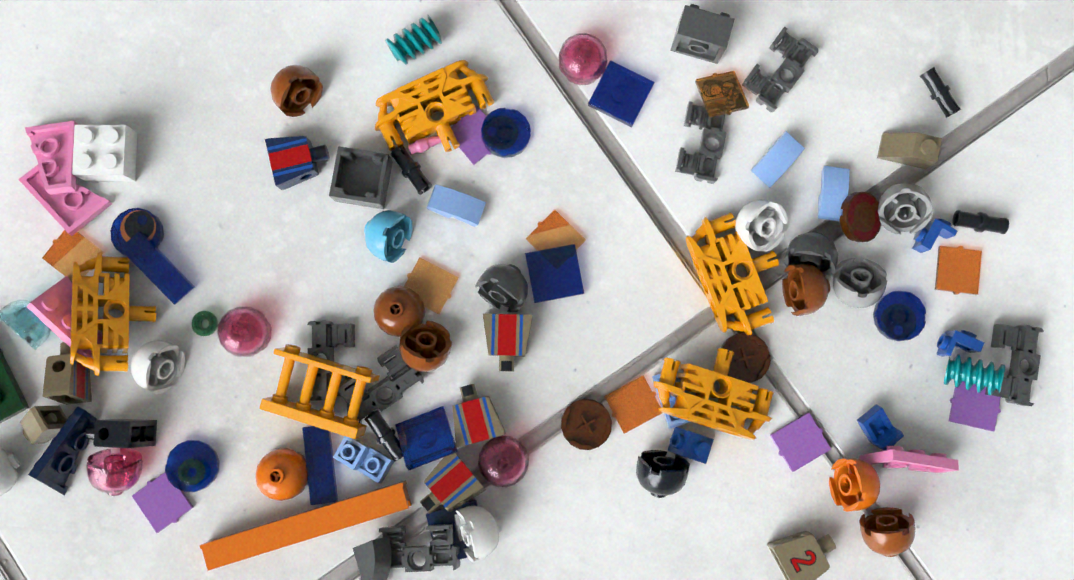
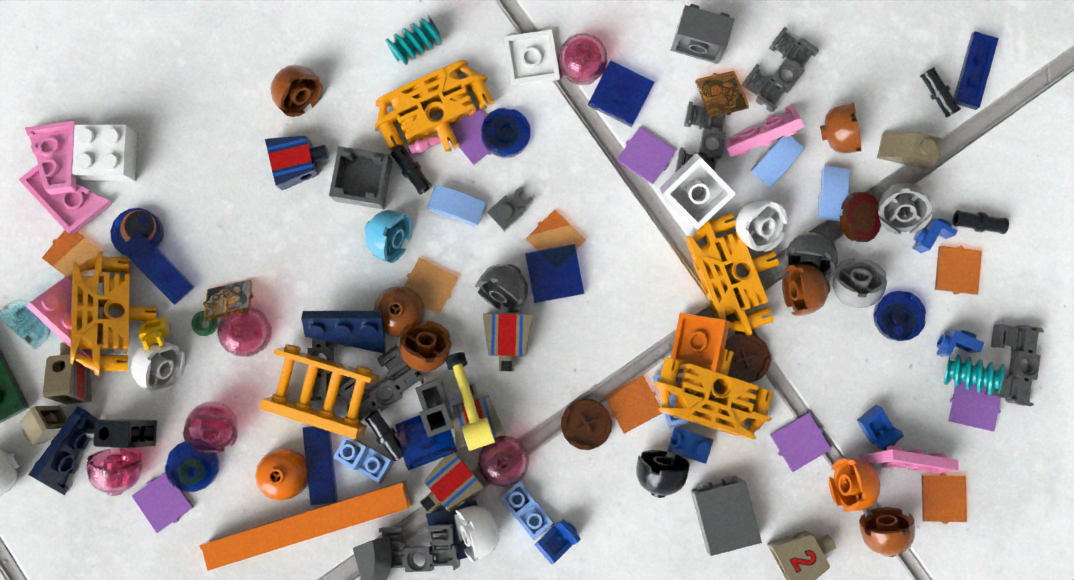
(154, 332): none -> yellow plate
(211, 427): none -> clear pink cylinder
(228, 300): none -> piece
(347, 328): none -> dark blue wing
(436, 408): none -> dark grey brick
(476, 431): none -> light yellow piece
(507, 211): none -> dark grey plate
(527, 510): none -> light blue slope
(531, 58): none -> white tile
(557, 540): none -> blue bracket
(646, 155): none -> medium lavender piece
(697, 191): none -> white brick
(700, 341): none -> orange plate
(725, 515): none -> dark grey brick
(772, 128): none -> bright pink wing
(842, 129): none -> dark orange cylinder
(944, 498): none -> clear orange piece
(975, 70): none -> clear blue tile

